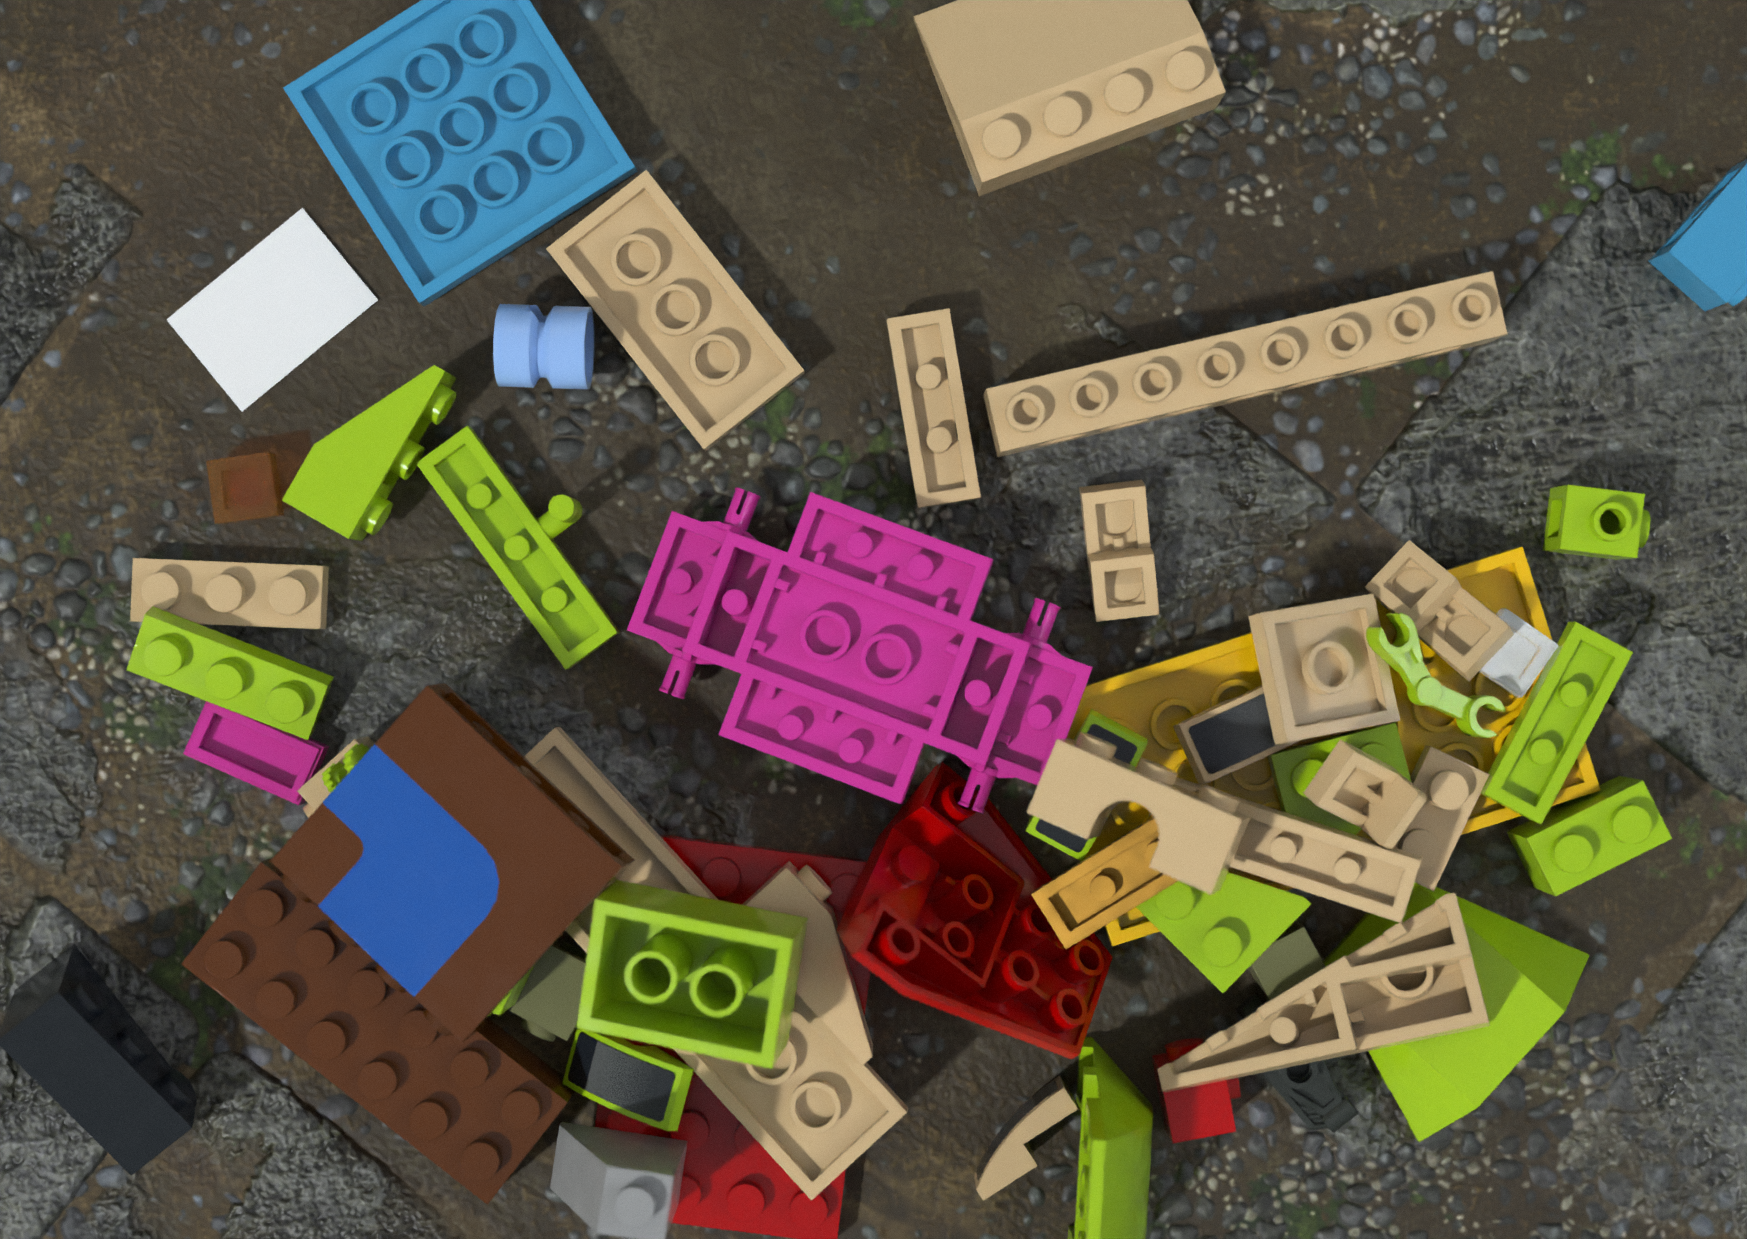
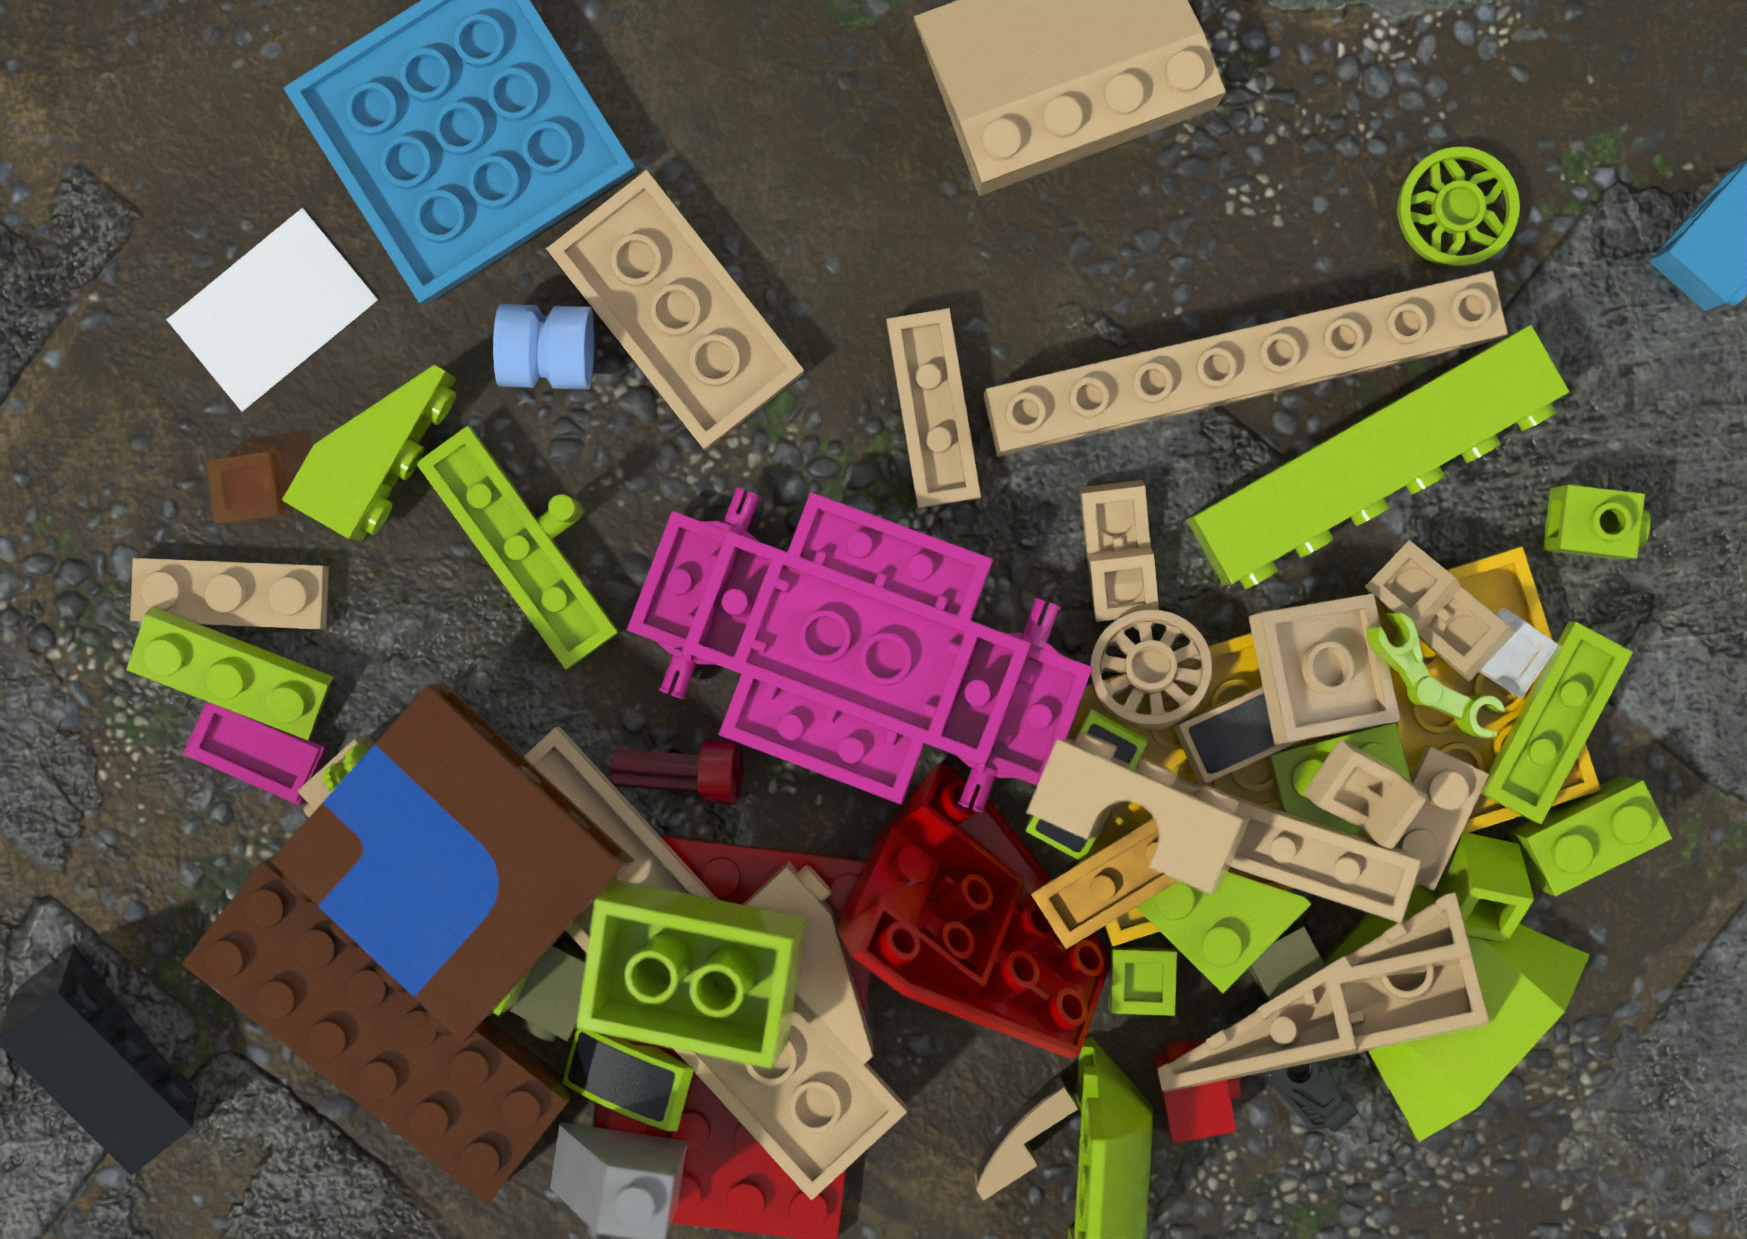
(712, 774): none -> dark red piece
(1142, 980): none -> lime plate
(1151, 669): none -> tan wheel
(1377, 457): none -> lime brick
(1458, 207): none -> lime wheel
(1488, 885): none -> lime brick

